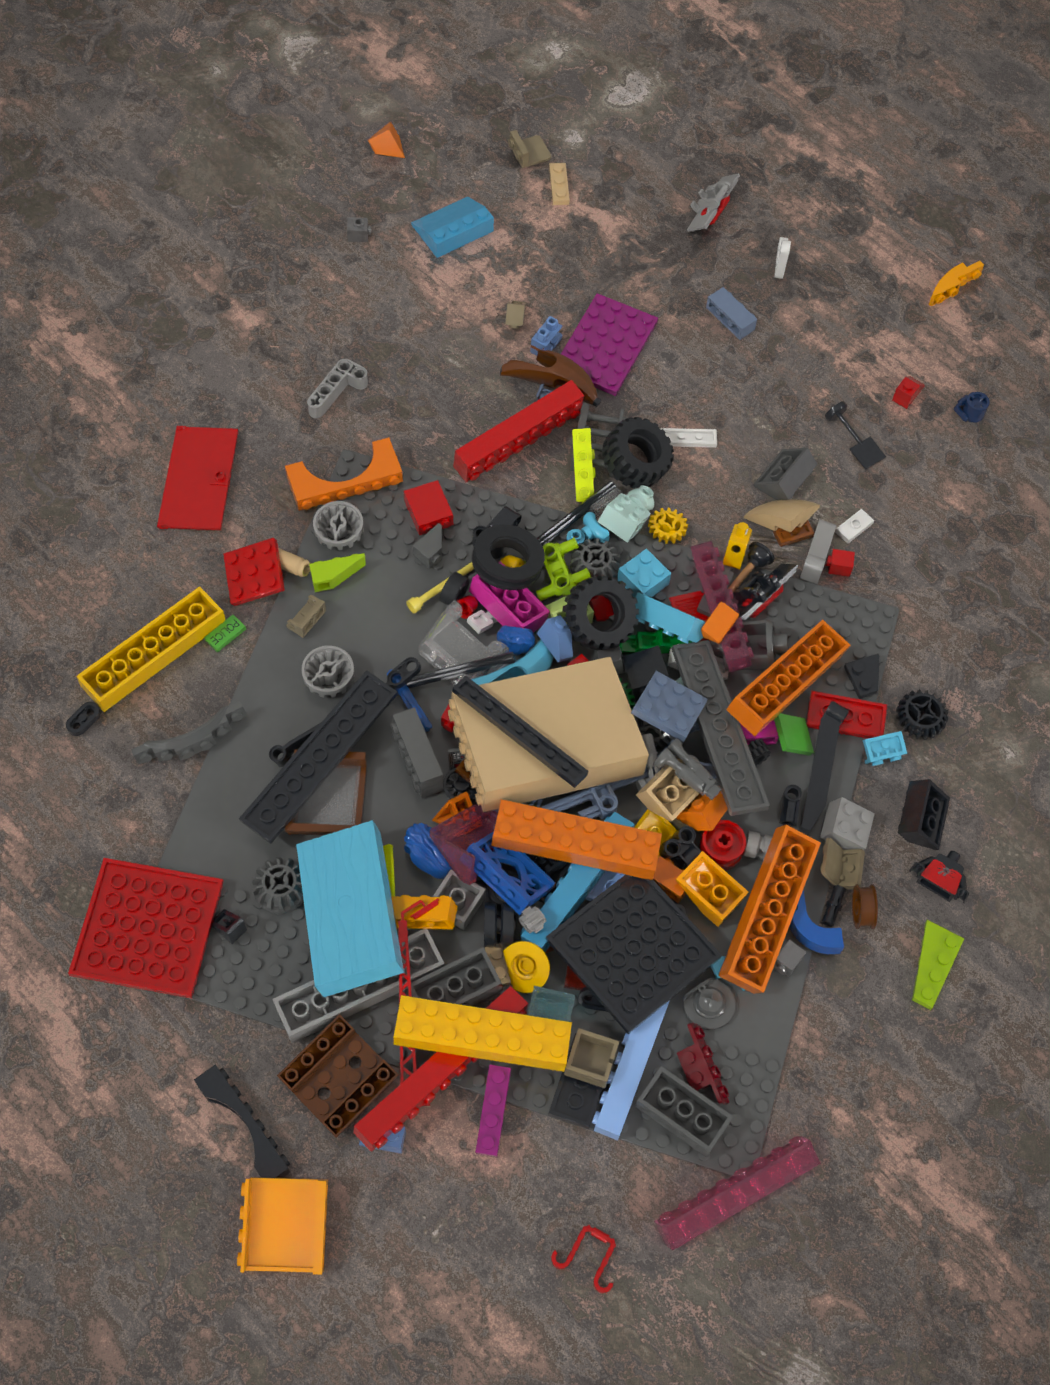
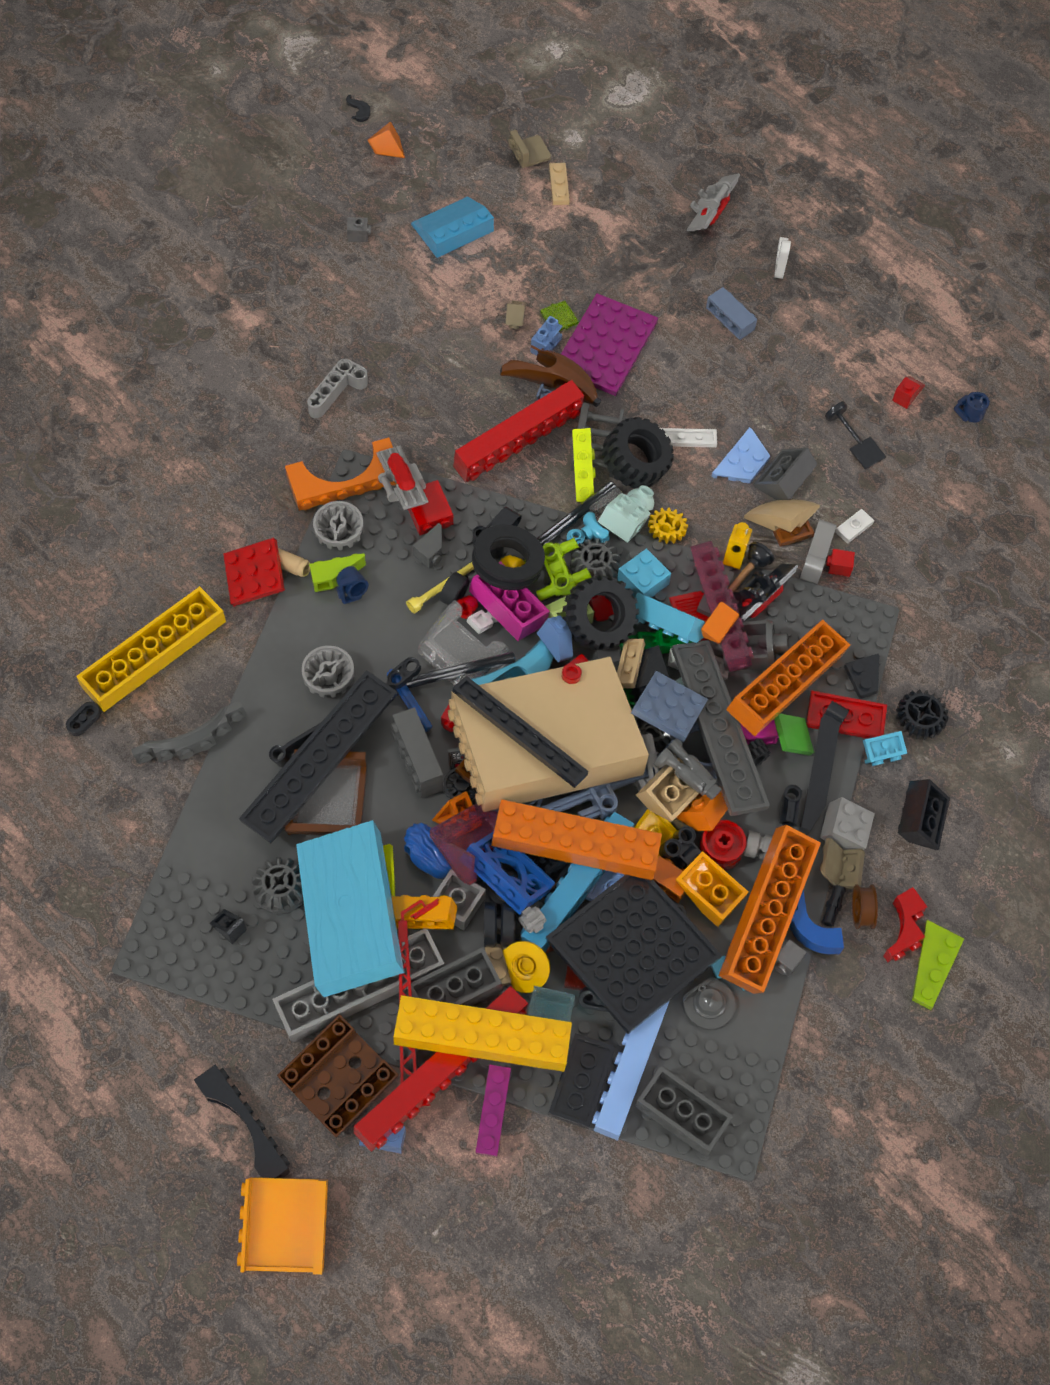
(146, 928): red plate -> none
(198, 478): red door -> none
(225, 633): bright green tile -> none
(307, 616): dark tan hinge -> none
(352, 583): none -> dark blue piece
(363, 109): none -> black piece
(407, 476): none -> light grey piece
(516, 639): blue hair -> none
(562, 313): none -> clear neon green piece
(571, 673): none -> red tile
(591, 1058): dark tan piece -> none
(602, 1237): red piece -> none
(630, 662): none -> tan plate
(699, 1066): dark red bracket -> none
(736, 1192): clear pink brick -> none
(743, 460): none -> light blue wing
(909, 909): none -> red arch
(942, 876): torso -> none
(953, 279): light orange slope -> none

